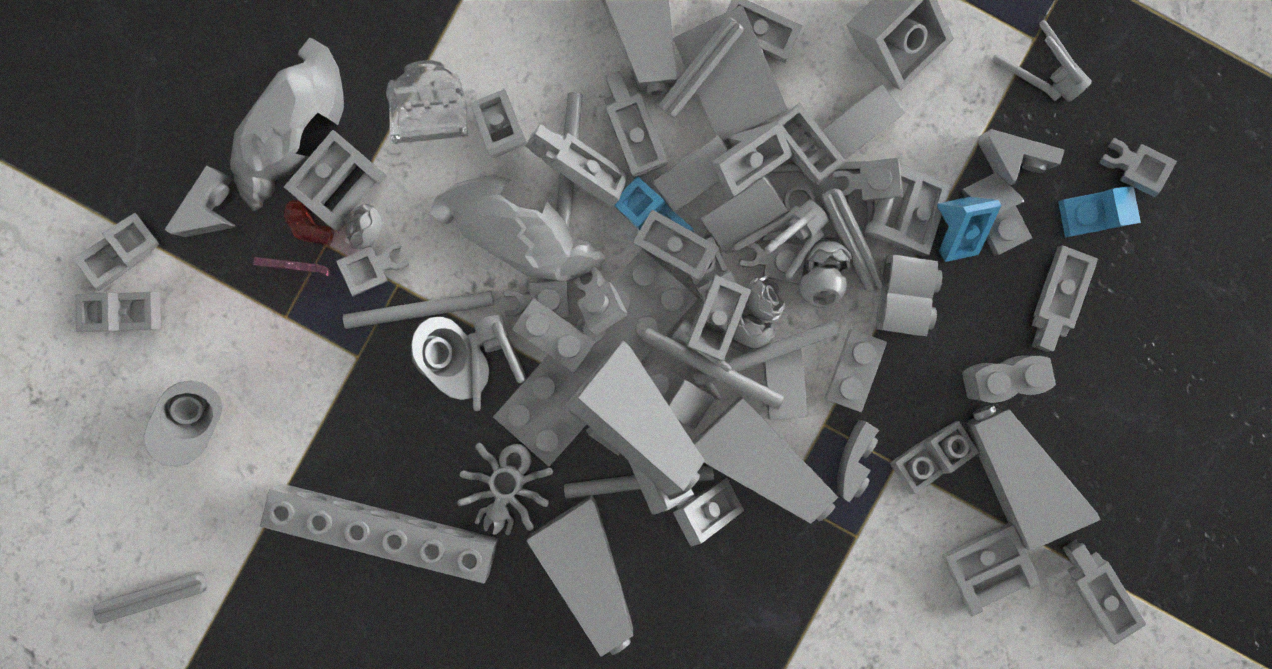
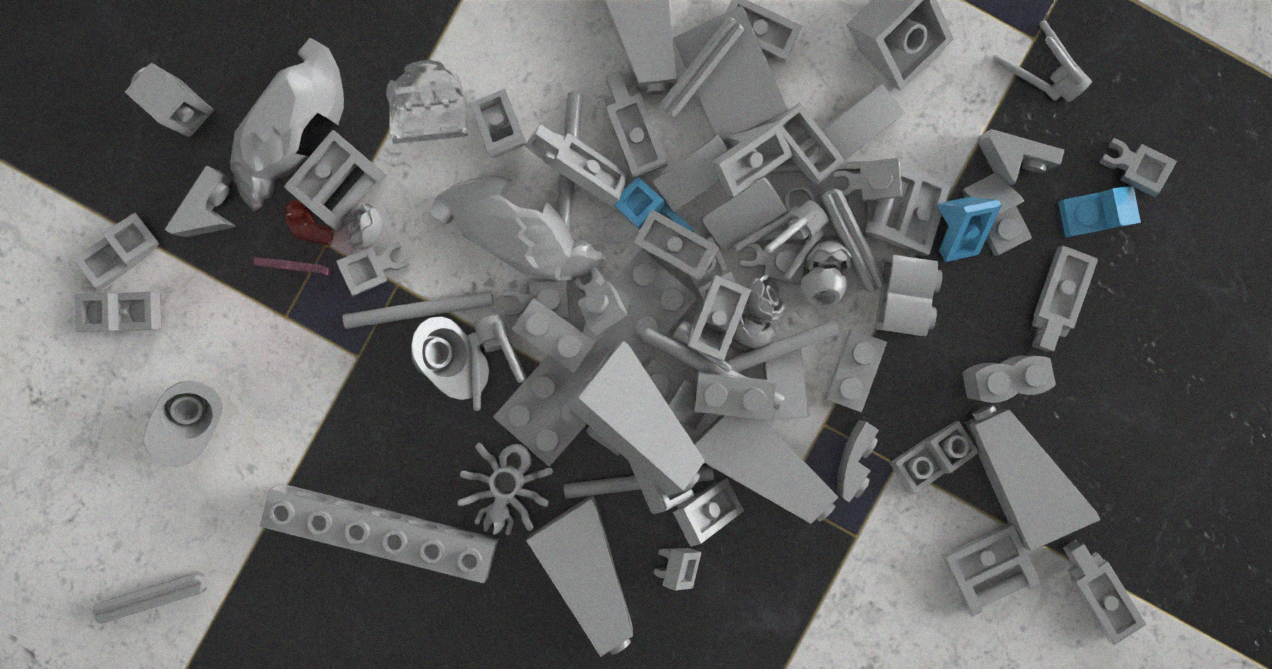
(168, 100): none -> light grey brick
(680, 568): none -> light grey tile
(735, 396): none -> light grey plate

